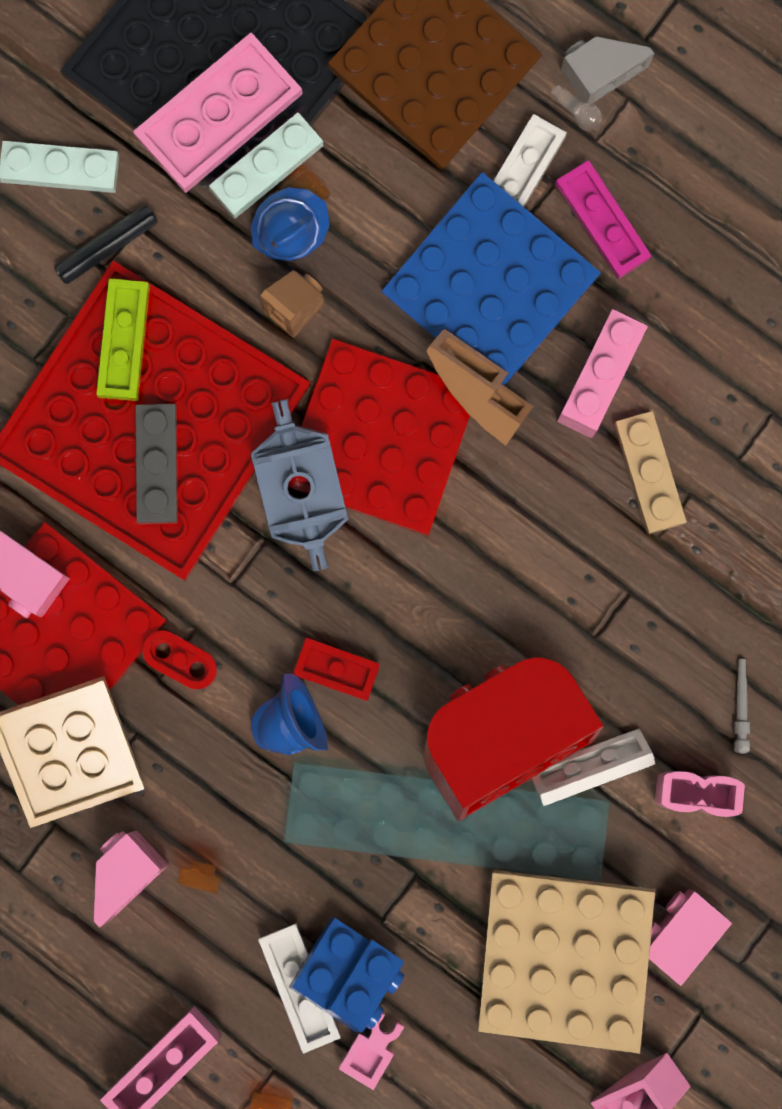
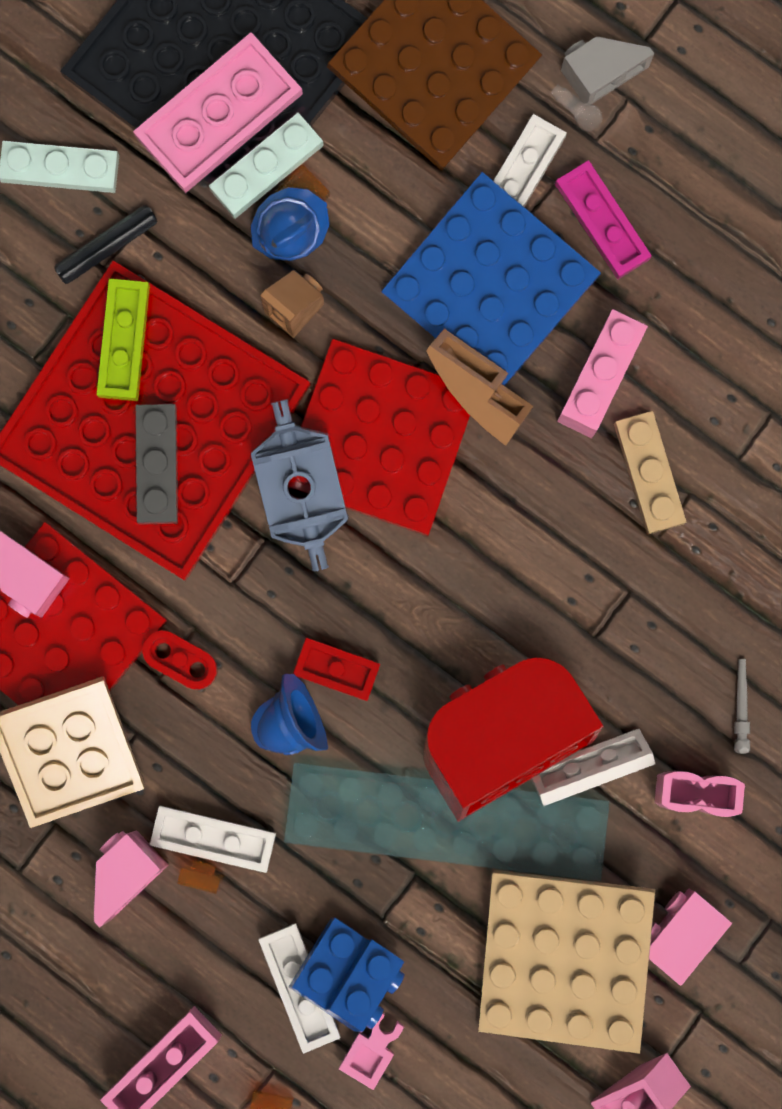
(213, 839): none -> white plate

